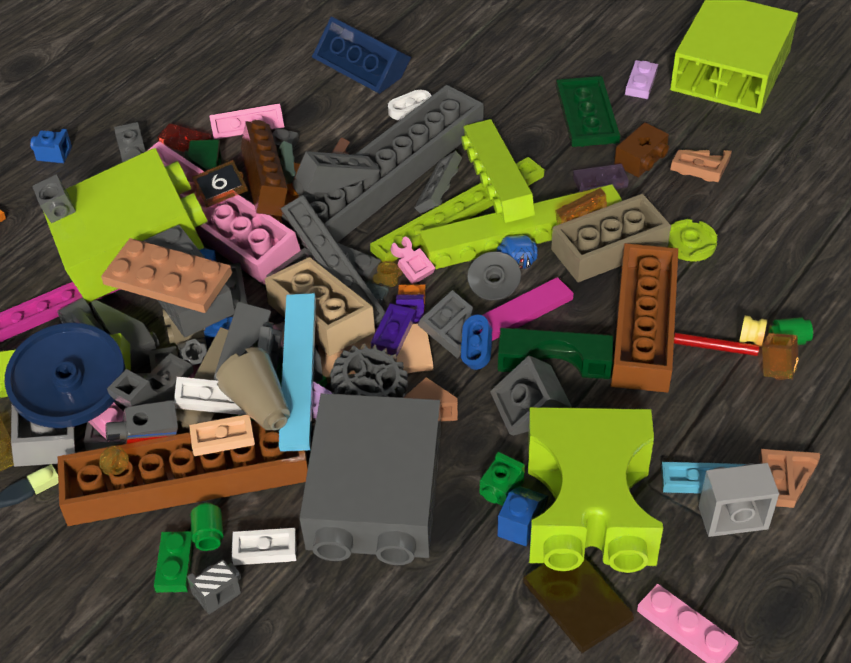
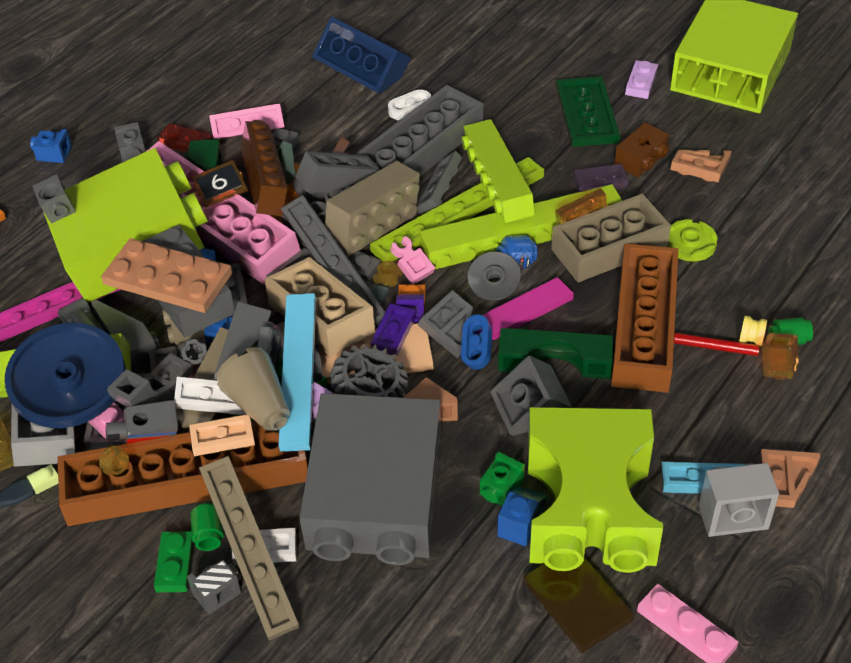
(249, 548): none -> dark tan plate
(372, 207): none -> dark tan brick

